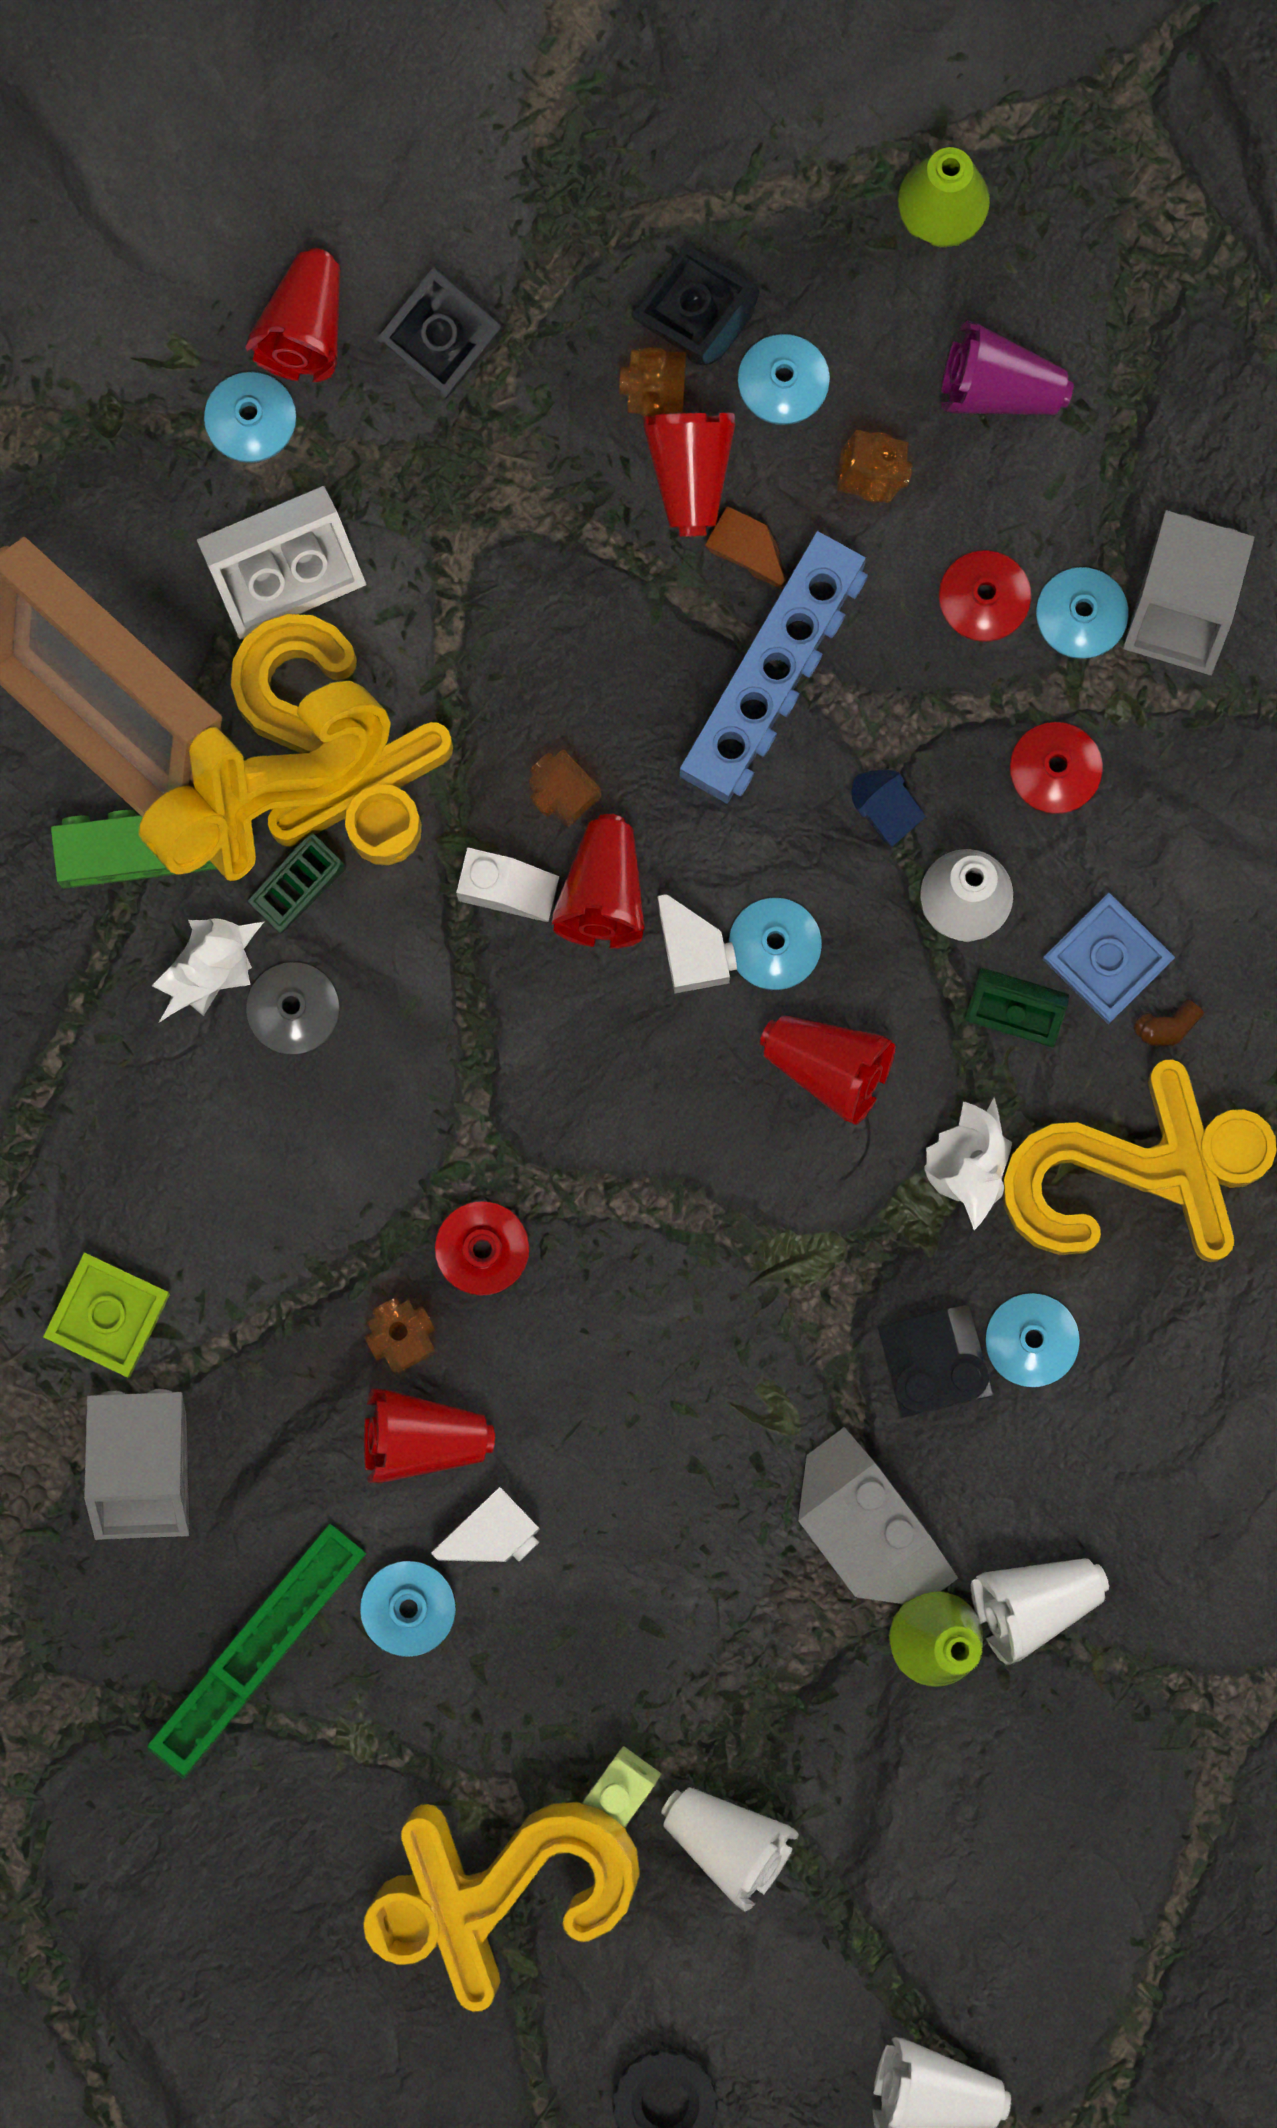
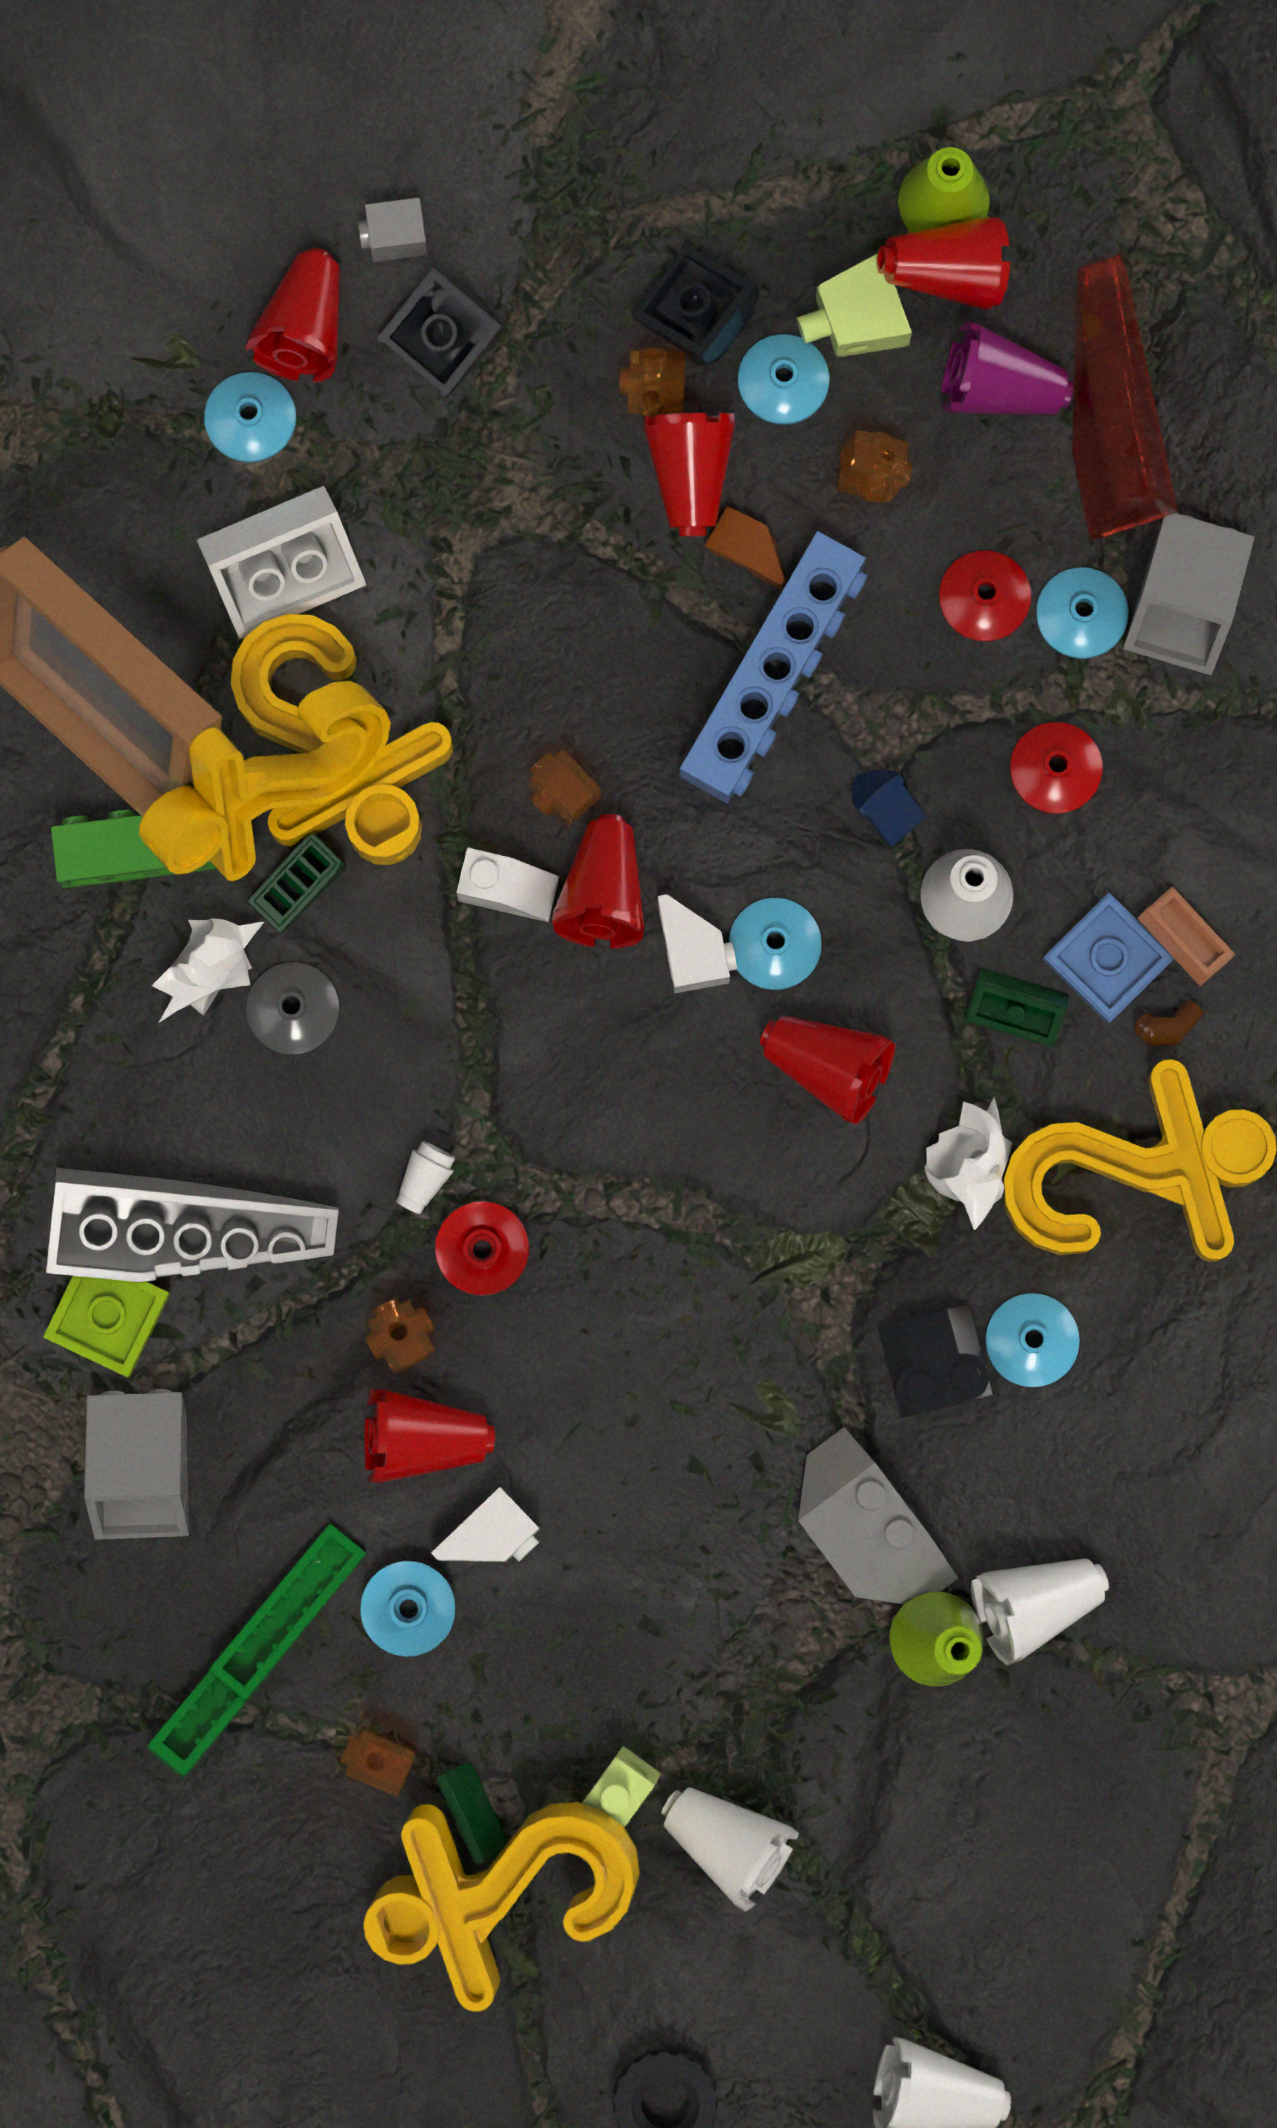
(172, 1227): none -> light grey wedge
(378, 1761): none -> clear orange brick
(393, 230): none -> light grey brick
(424, 1176): none -> white cone
(473, 1812): none -> dark green slope
(857, 313): none -> yellowish green torso
(950, 262): none -> red cone
(1115, 416): none -> clear red wedge
(1186, 936): none -> nougat tile

